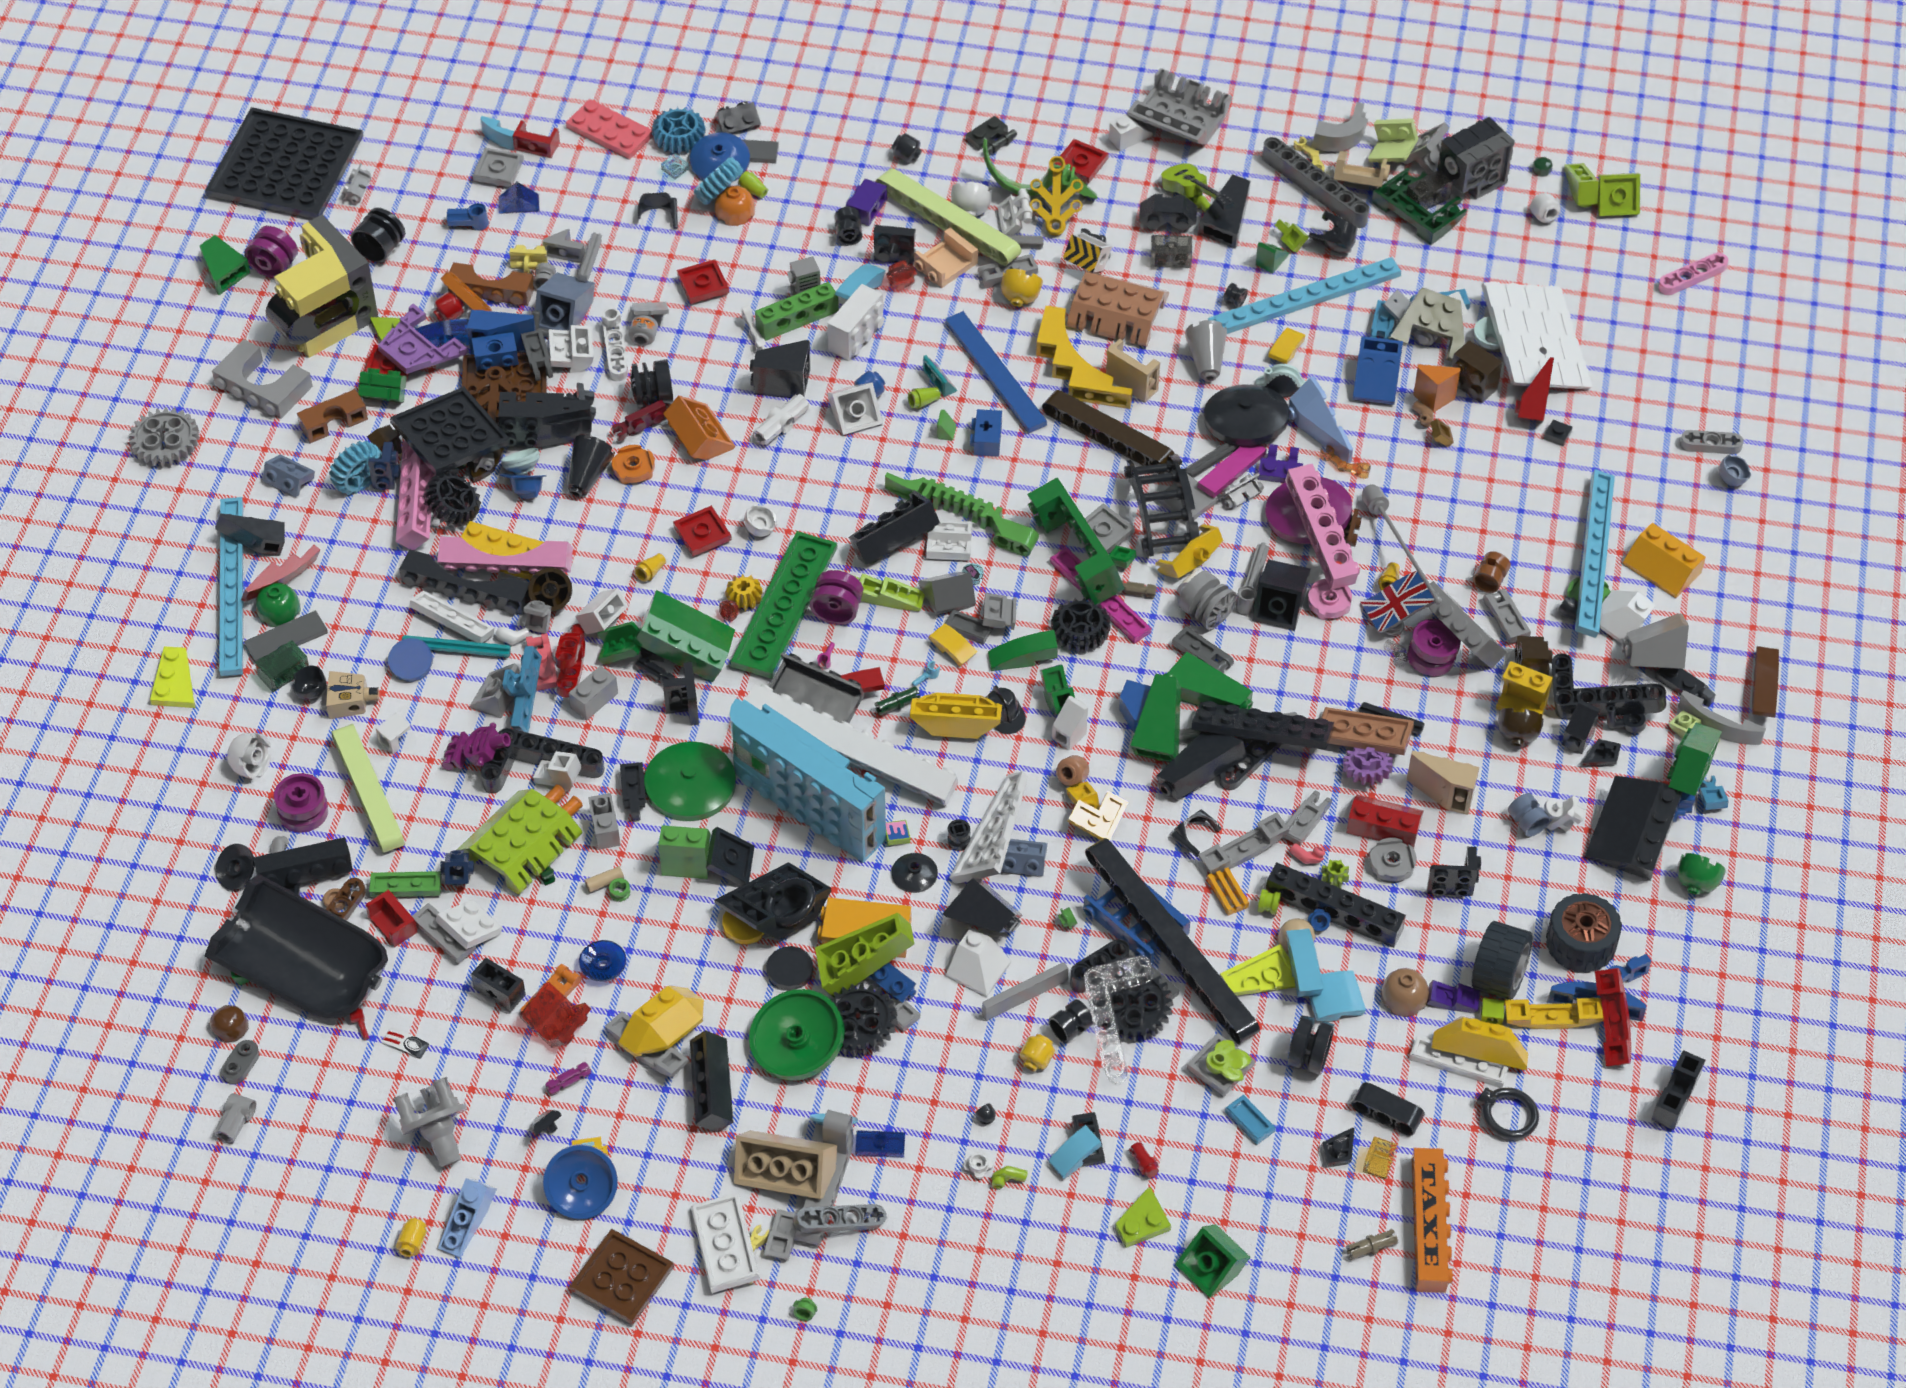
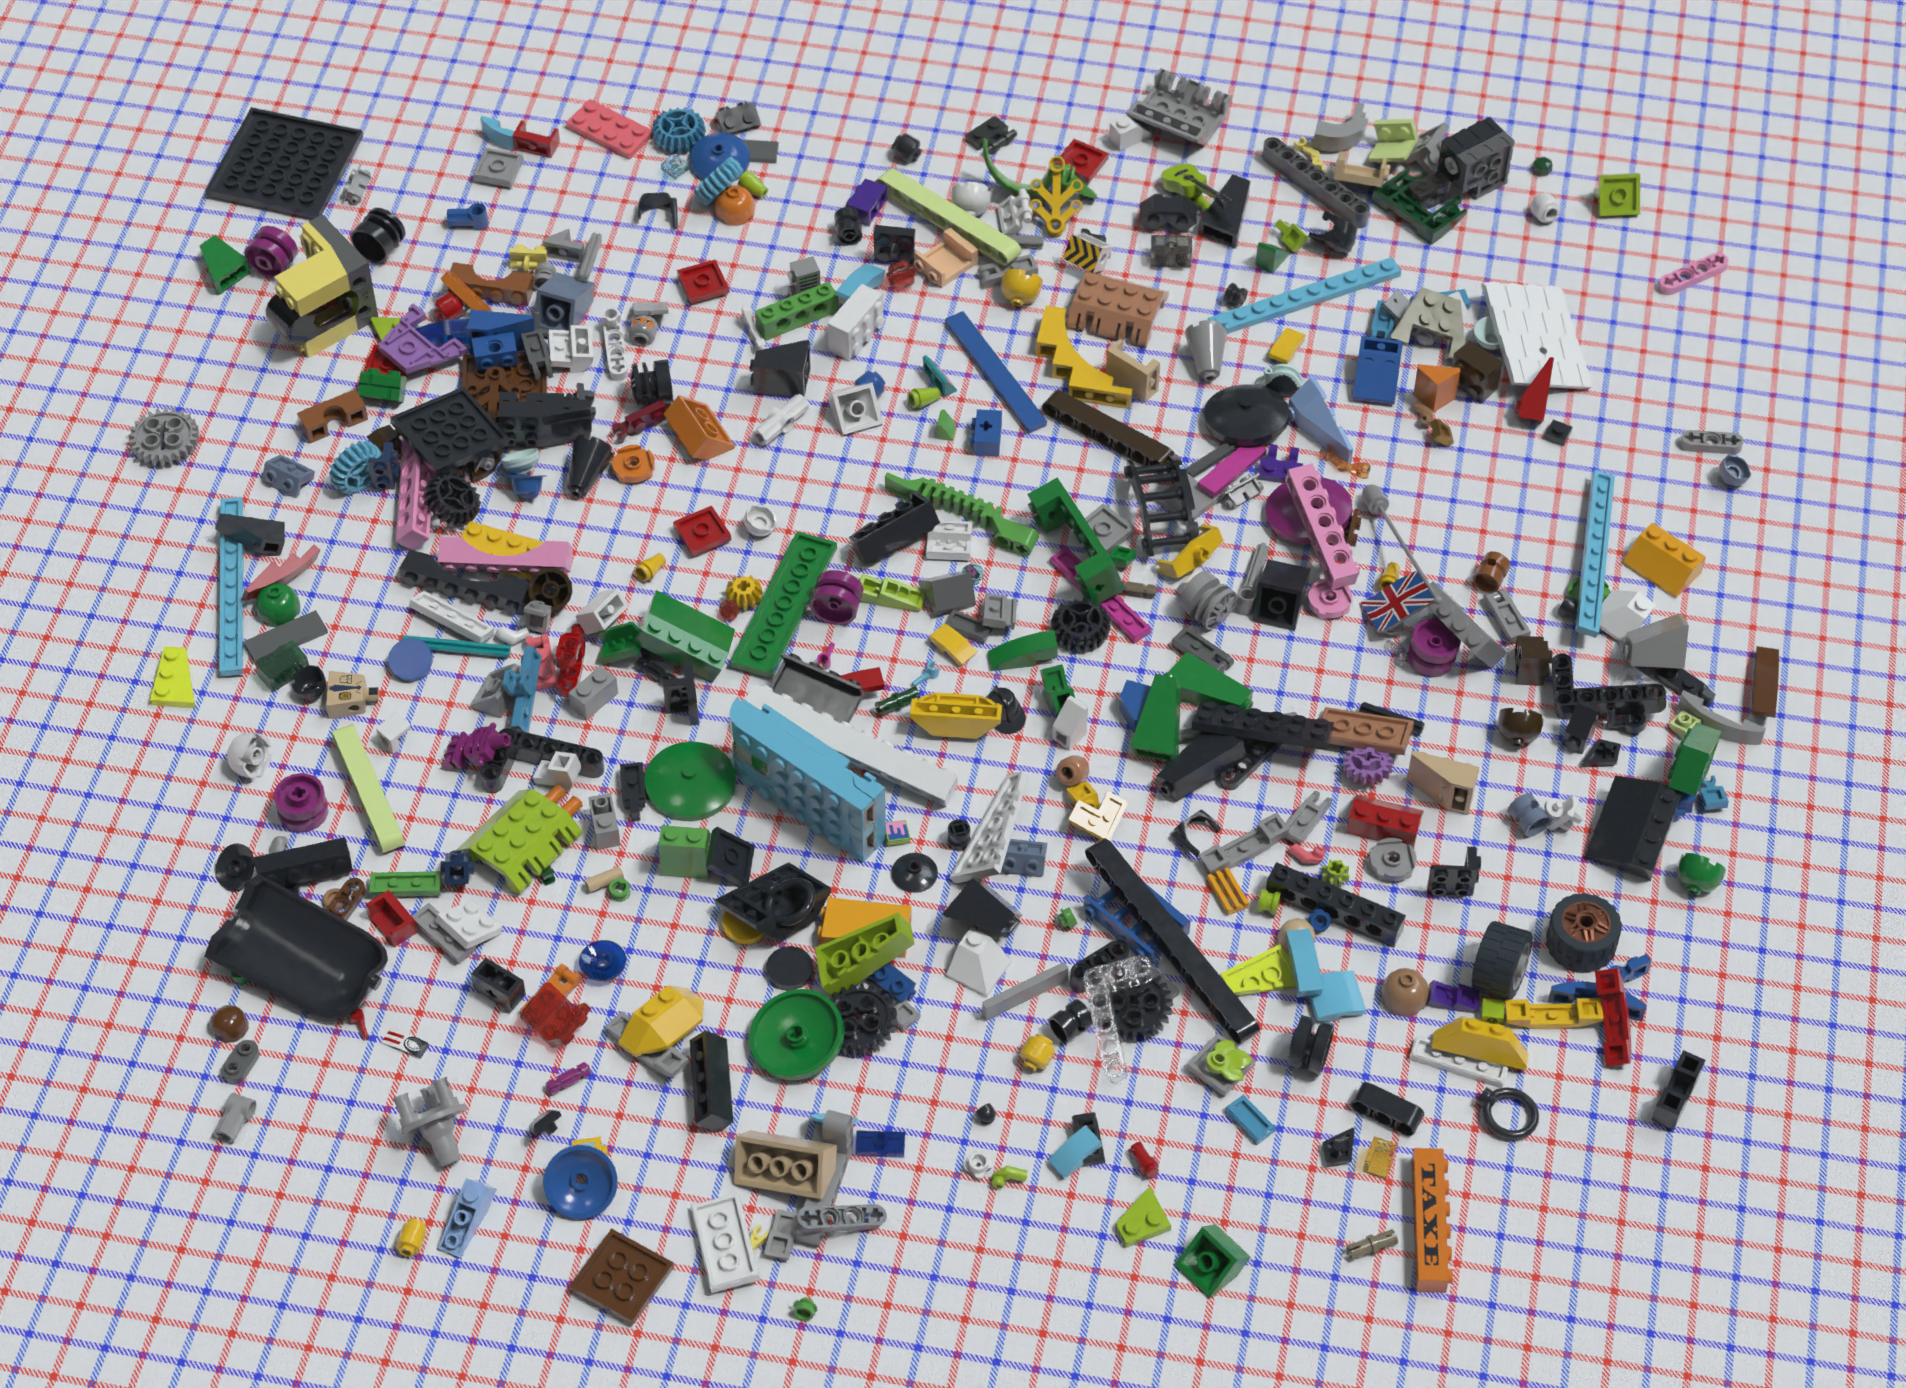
(275, 397): light grey arch -> none
(518, 200): clear blue slope -> none
(1524, 689): yellow panel -> none
(1582, 184): lime slope -> none

